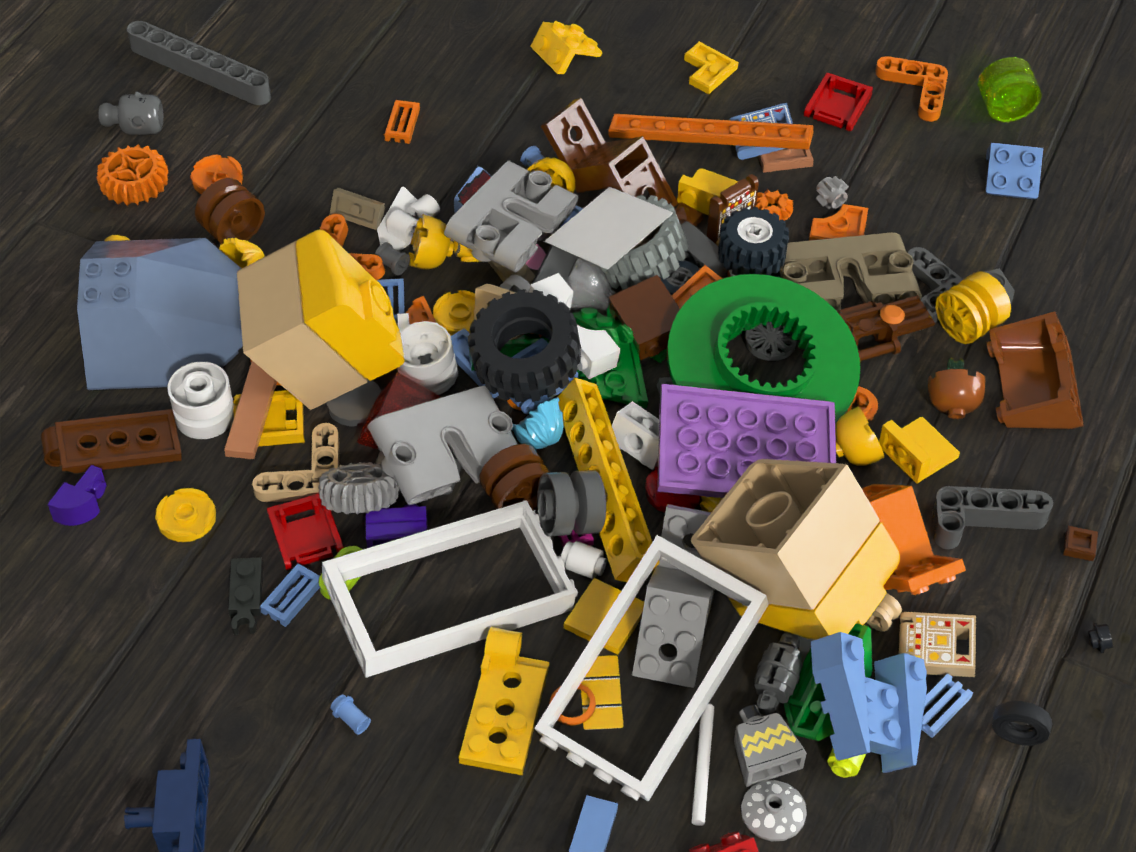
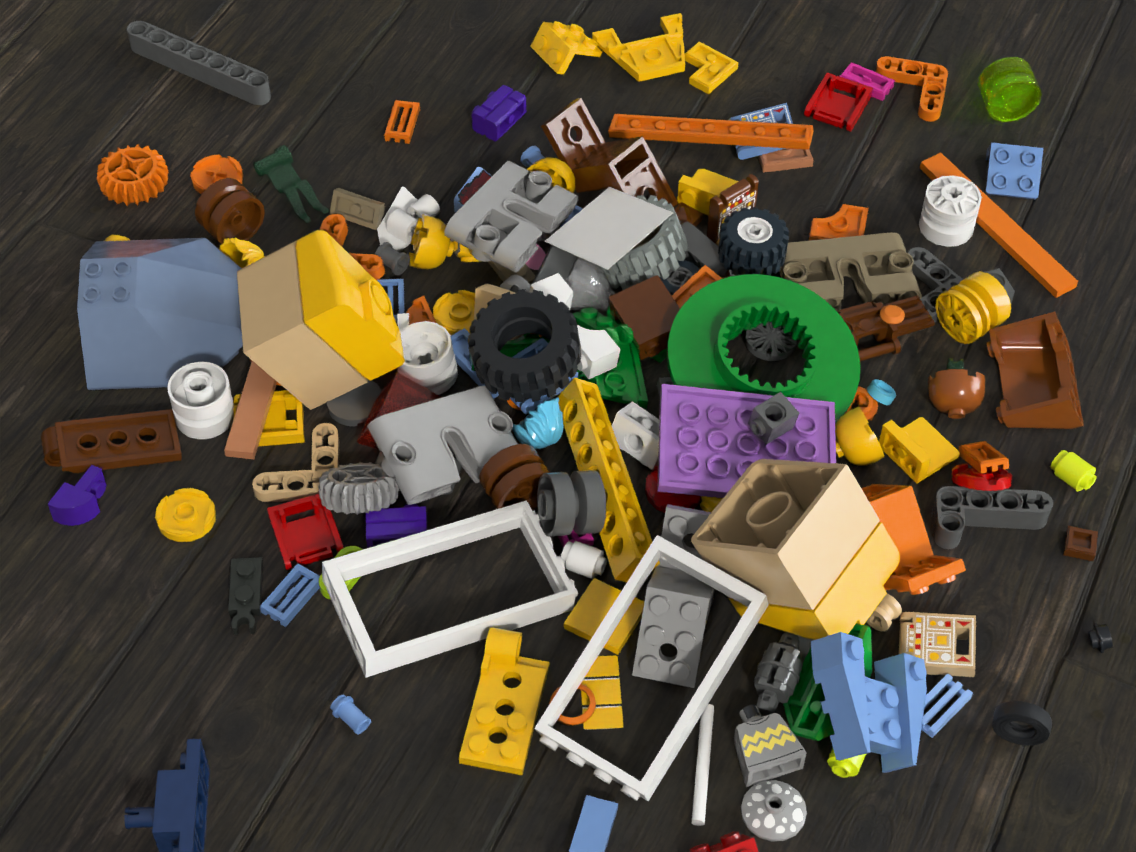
(135, 114): dark grey piece -> none
(286, 181): none -> clear green flag
(498, 112): none -> dark purple brick
(650, 56): none -> yellow wing
(780, 411): none -> dark grey brick
(784, 205): orange gear -> none
(832, 192): light grey gear -> none
(880, 83): none -> dark pink tile
(881, 392): none -> medium azure tile
(950, 211): none -> white wheel
(986, 457): none -> orange tile
(988, 481): none -> red tile
(1009, 234): none -> orange tile
(1073, 470): none -> neon yellow brick

